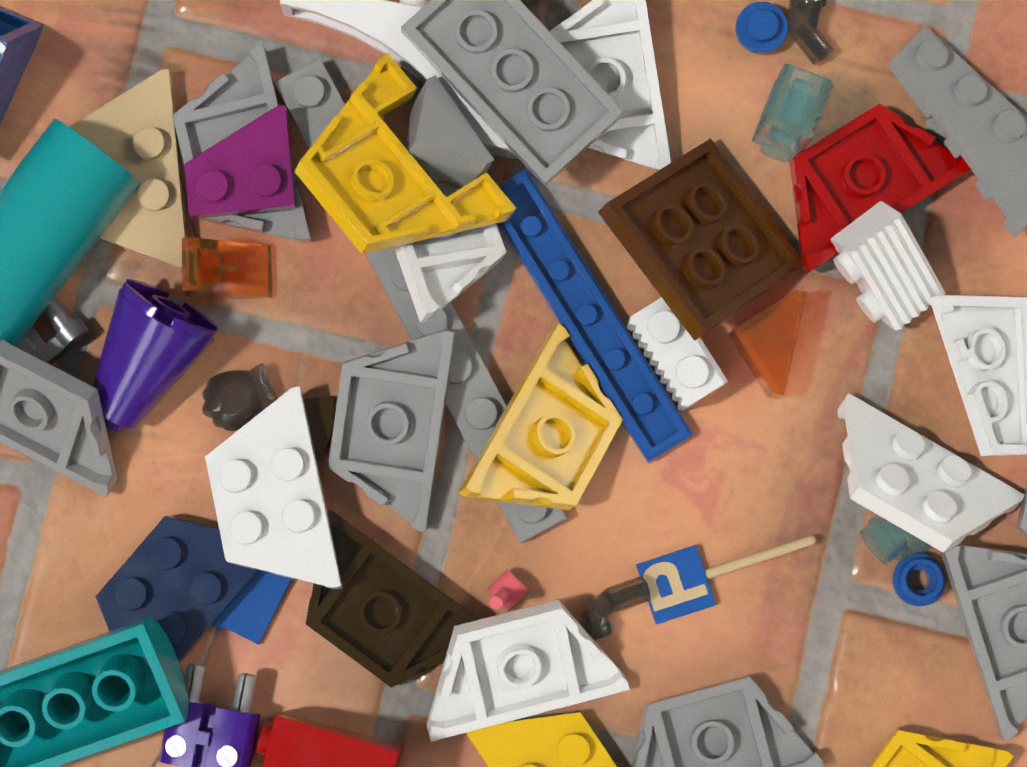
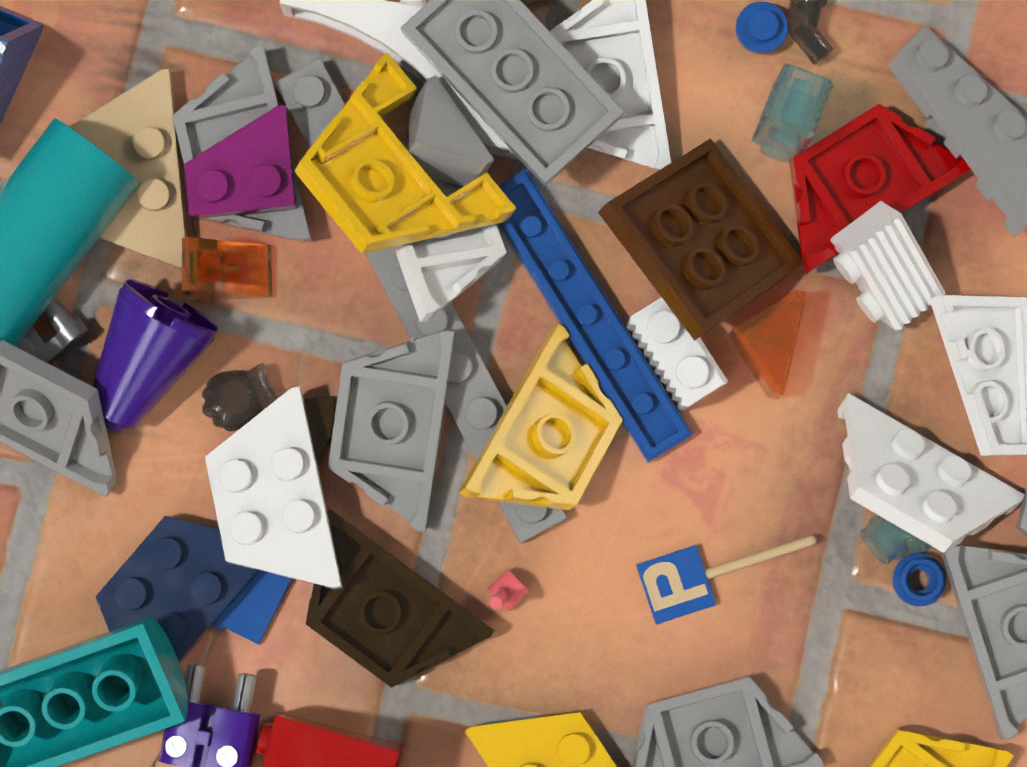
(518, 669): white wing -> none
(610, 601): clear smoke arm -> none

